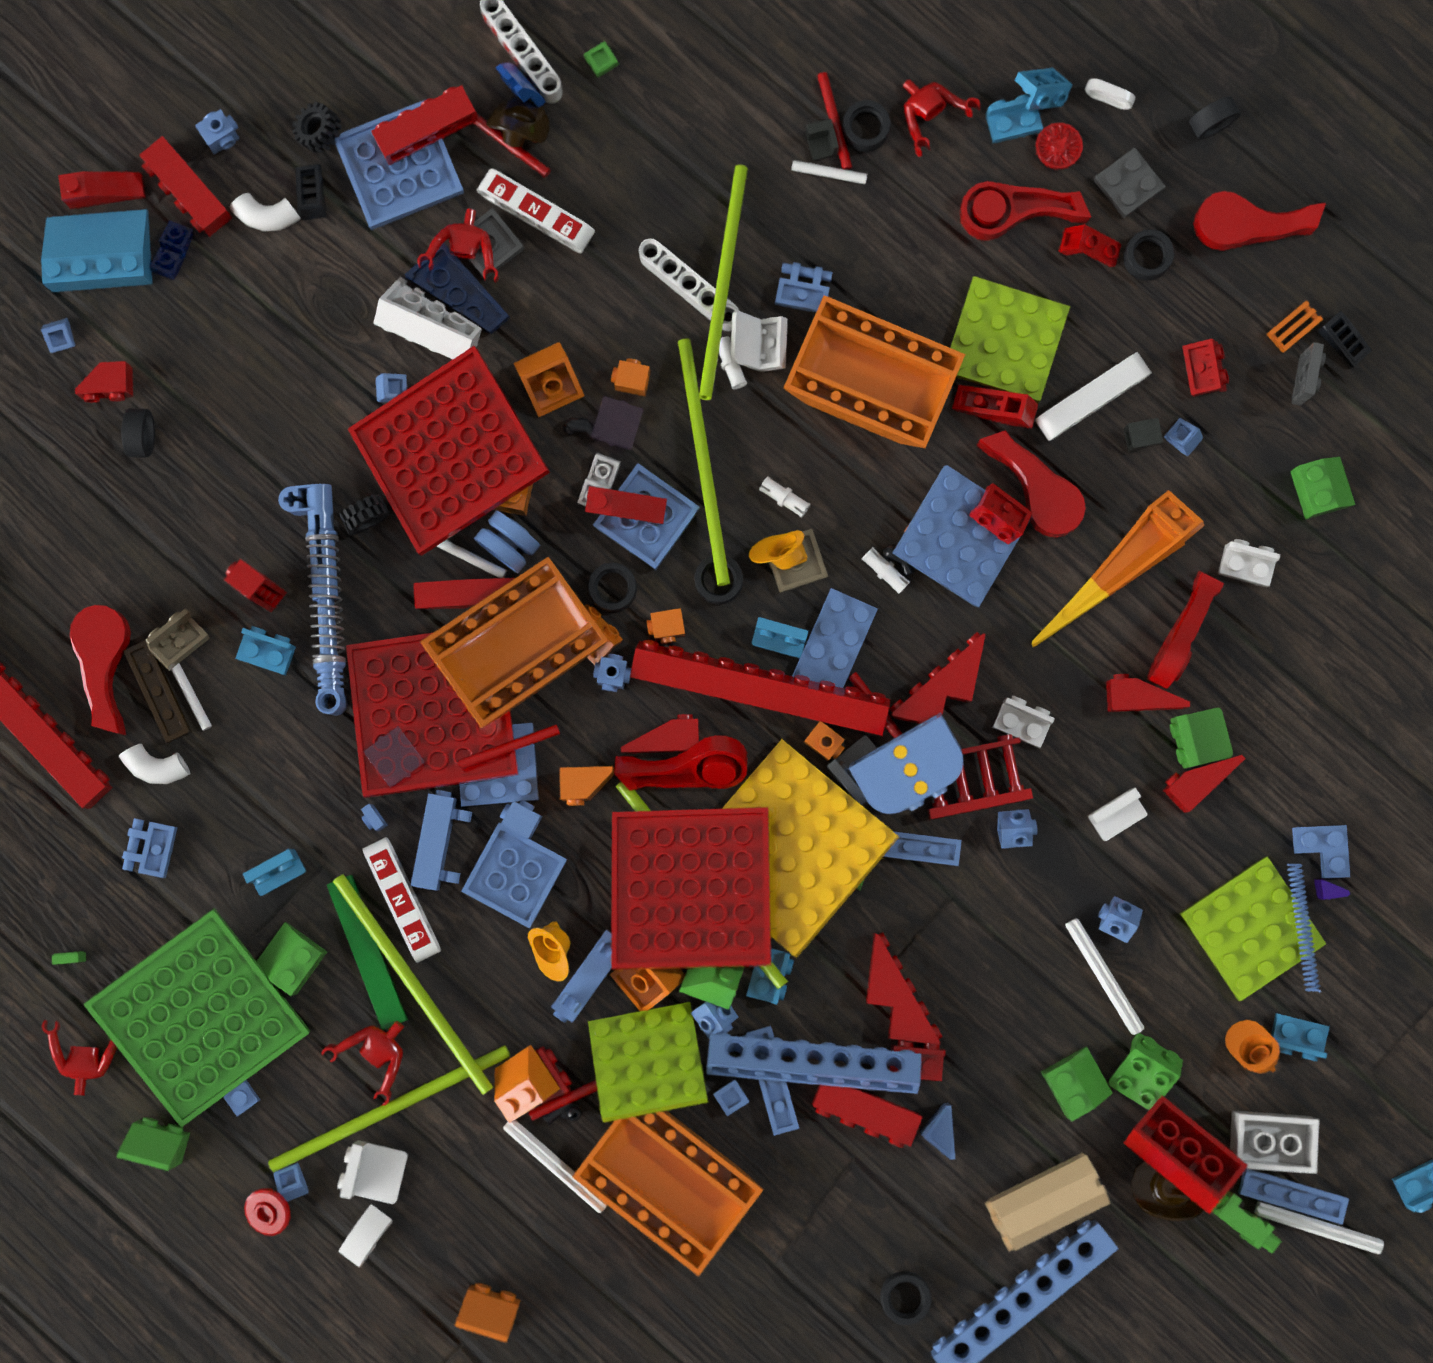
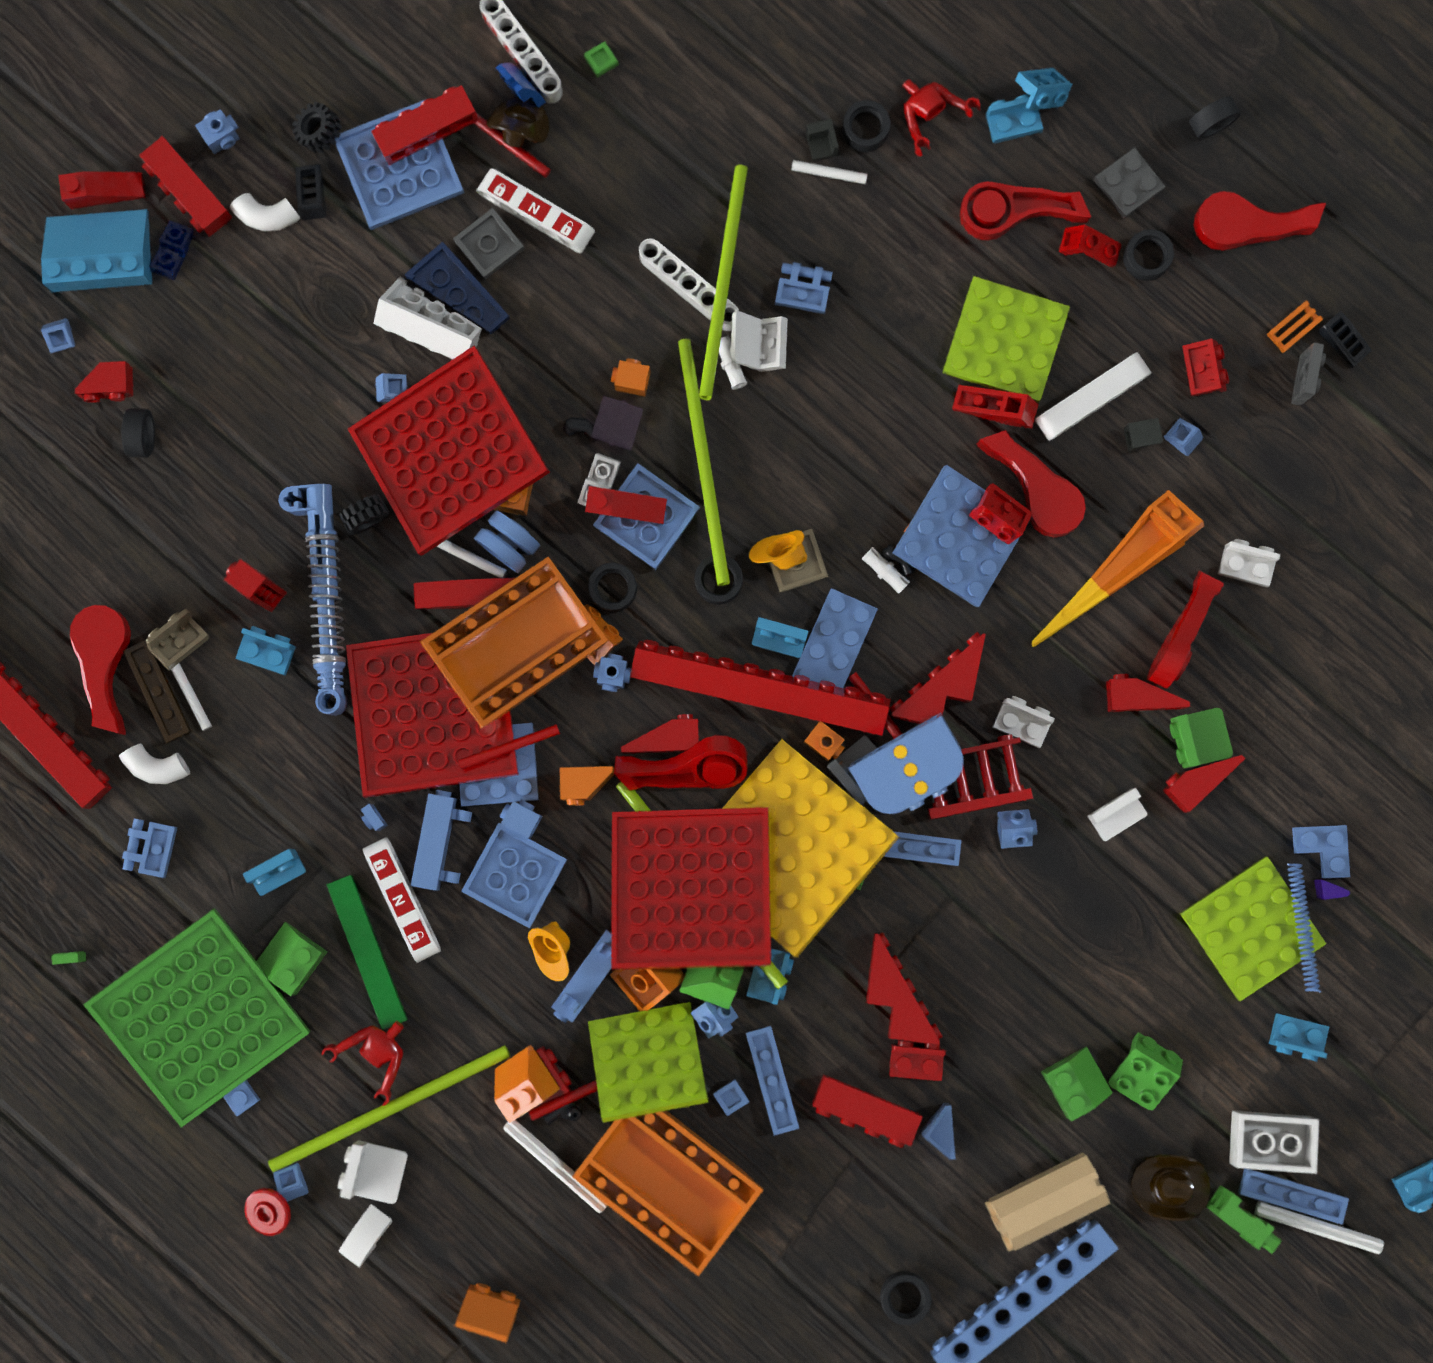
(82, 1062): red piece -> none
(154, 1144): bright green slope -> none
(394, 757): piece -> none
(413, 984): lime piece -> none
(464, 243): red piece -> none
(549, 379): orange slope -> none
(666, 626): orange brick -> none
(784, 497): white pin -> none
(825, 1073): medium blue brick -> none
(833, 114): red bar -> none
(873, 373): orange slope -> none
(1059, 146): red wheel -> none
(1104, 976): white axle -> none
(1110, 94): white tile -> none
(1120, 919): medium blue brick -> none
(1185, 1154): red brick -> none
(1253, 1046): orange piece -> none
(1322, 487): bright green slope -> none

